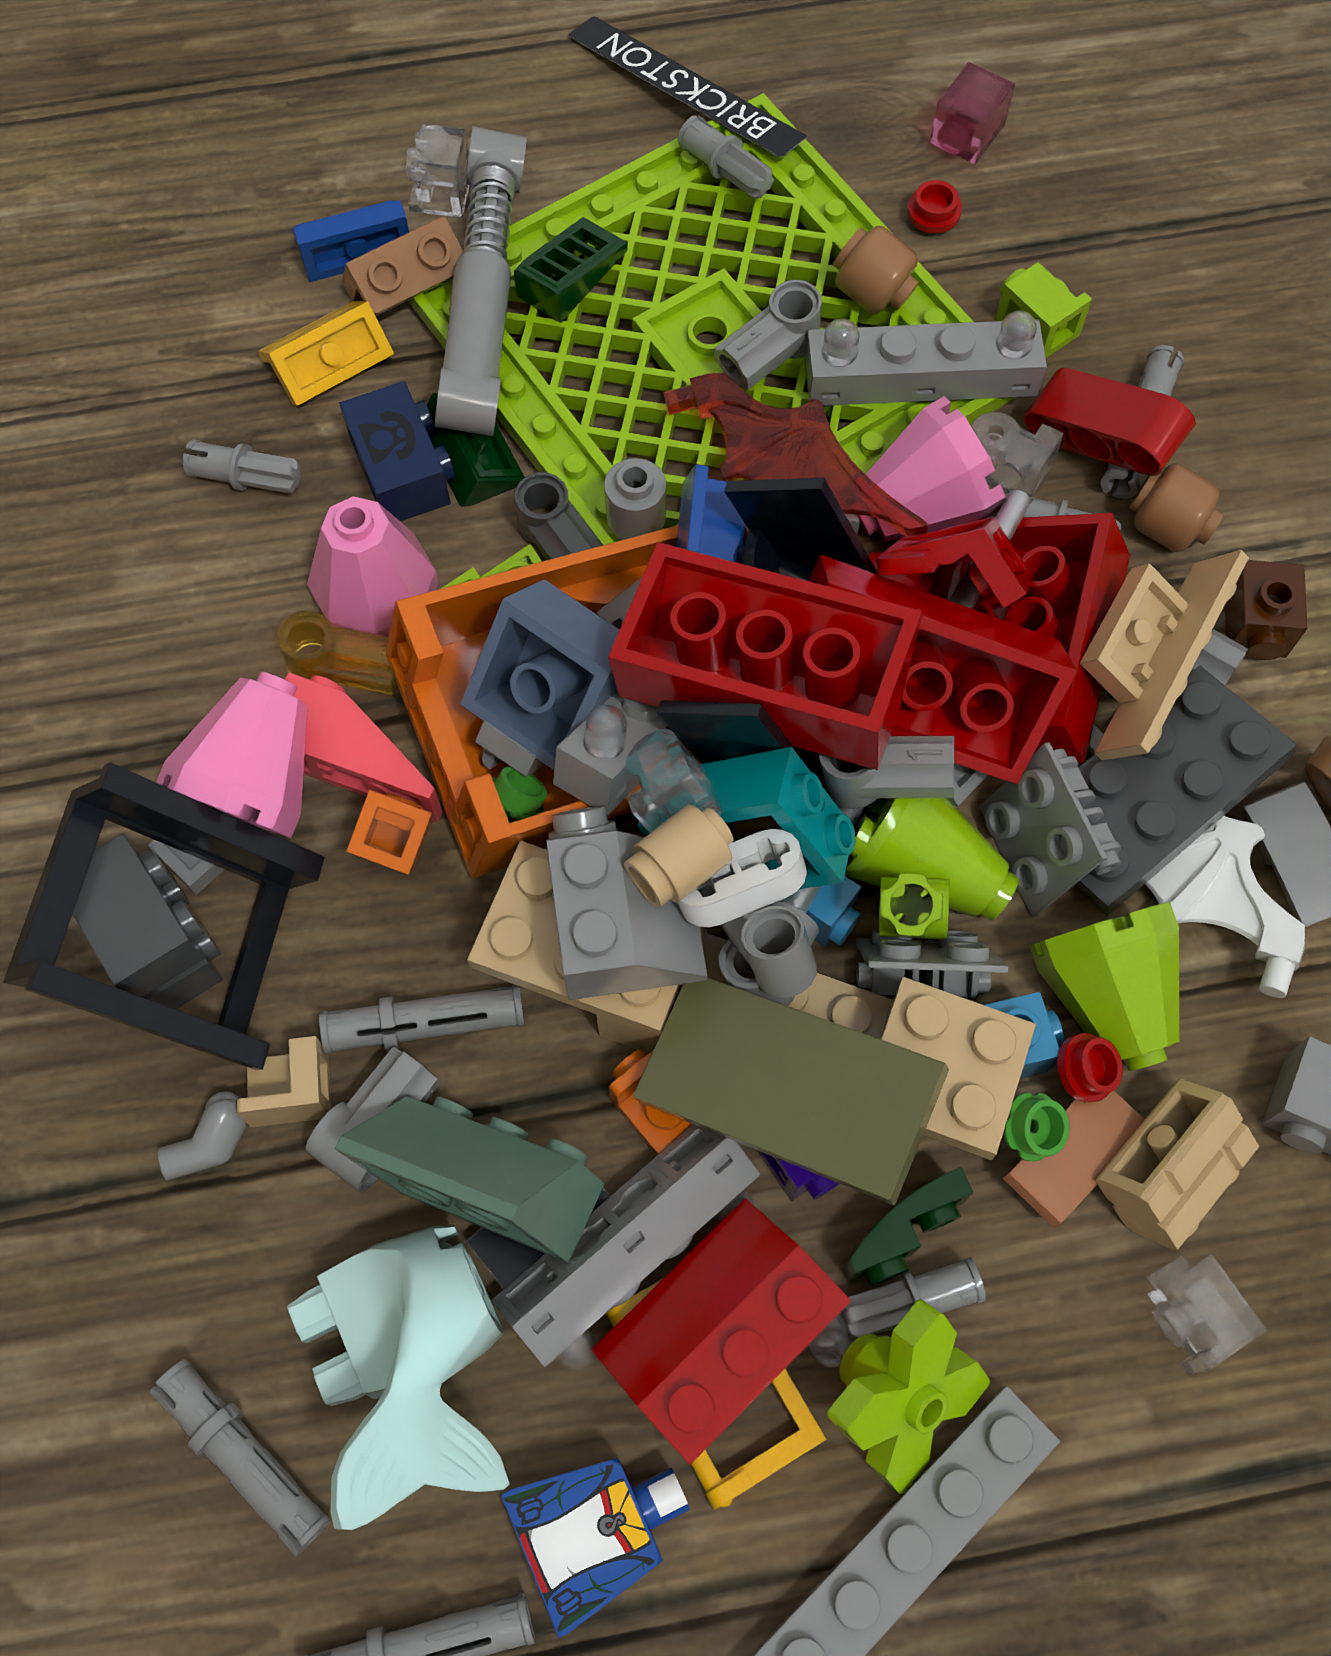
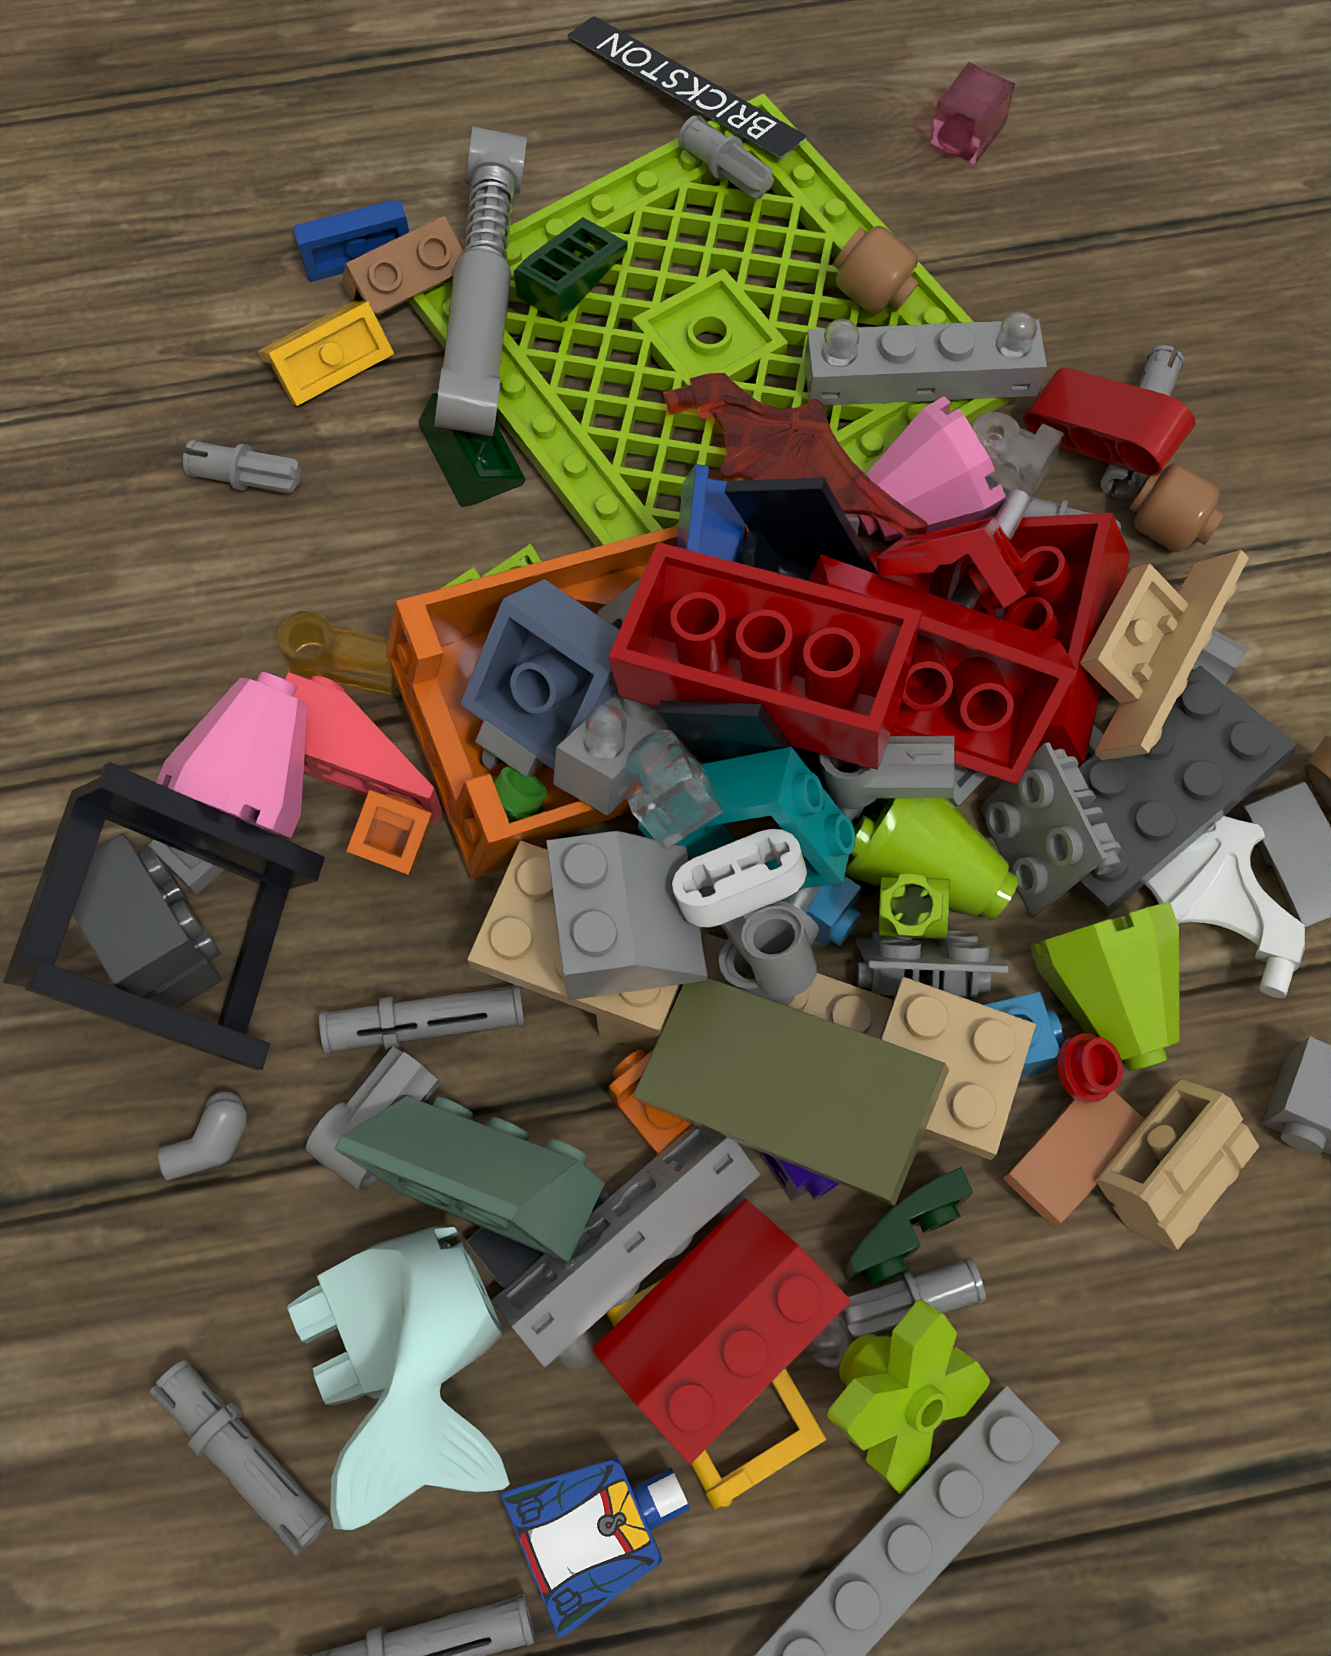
(289, 1086): tan panel -> none
(365, 565): bright pink cone -> none
(396, 451): dark blue brick -> none
(438, 171): clear brick -> none
(554, 532): dark grey piece -> none
(581, 822): light grey plate -> none
(635, 498): light grey brick -> none
(680, 855): tan brick -> none
(771, 334): light grey piece -> none
(934, 207): red plate -> none
(1048, 300): lime brick -> none
(1048, 1126): bright green plate -> none
(1202, 1312): clear brick -> none
(1268, 609): reddish brown brick -> none

